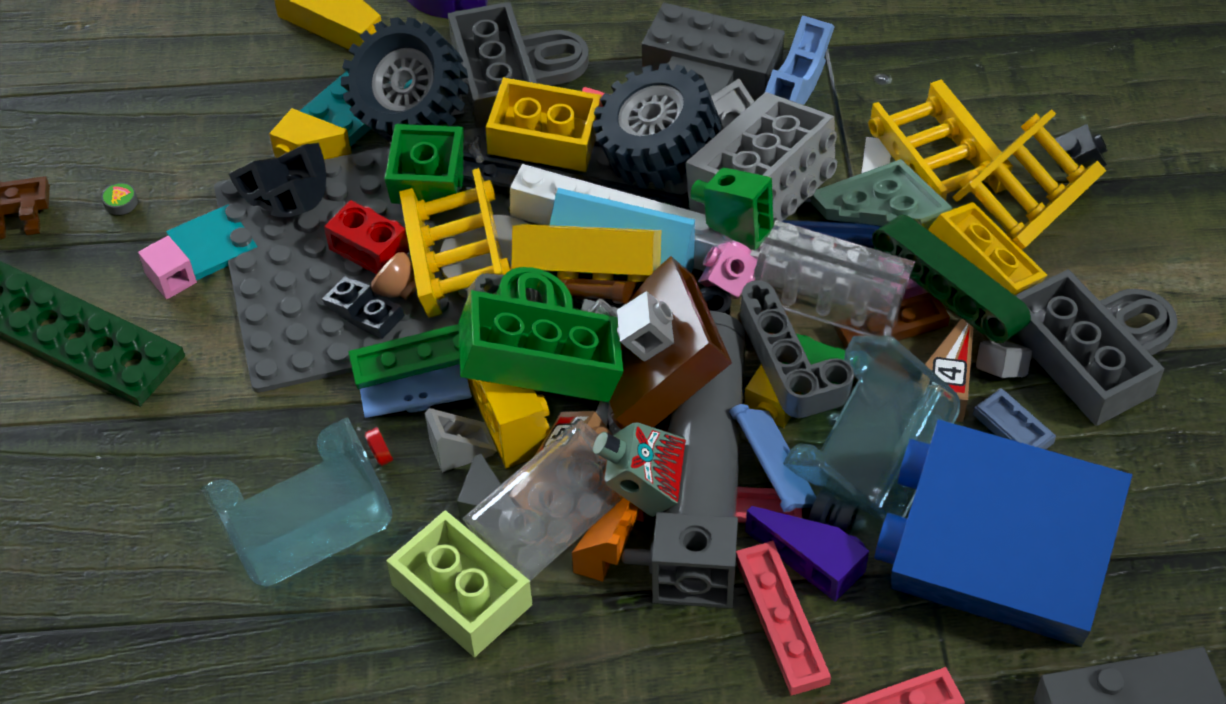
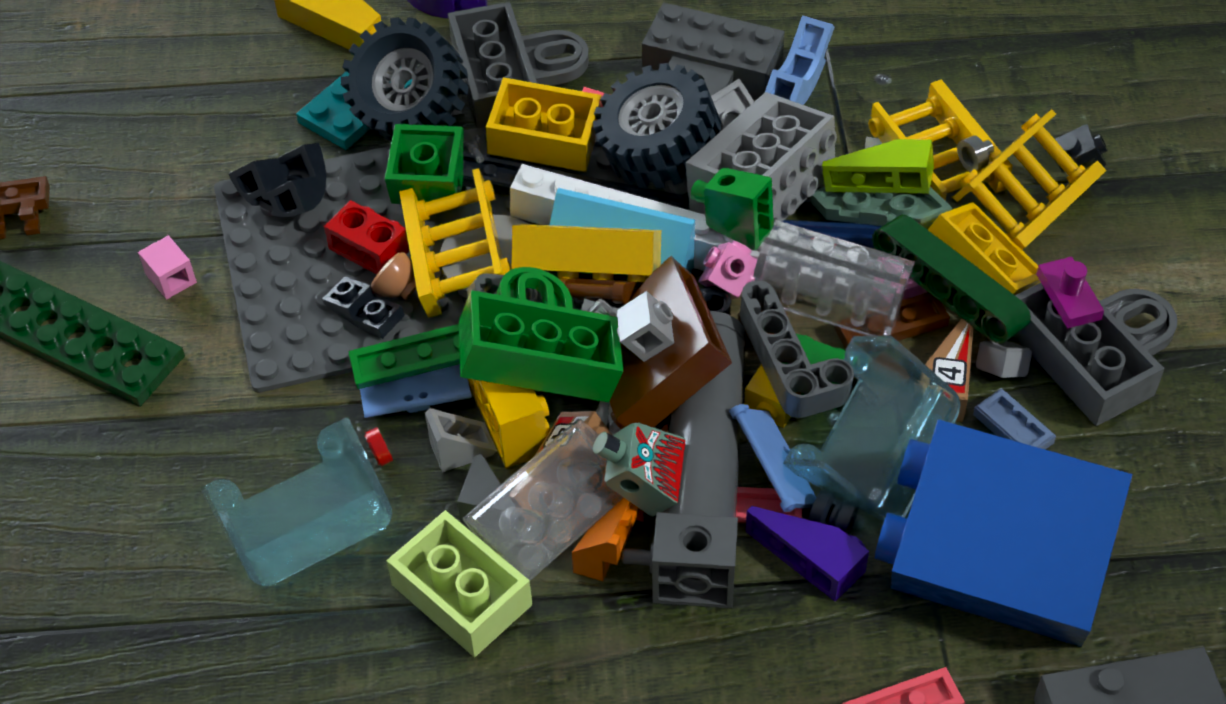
(119, 198): tile -> none
(208, 242): teal tile -> none
(300, 129): yellow slope -> none
(782, 618): coral plate -> none
(884, 168): none -> lime slope
(974, 153): none -> dark grey tile
(1070, 291): none -> magenta tile

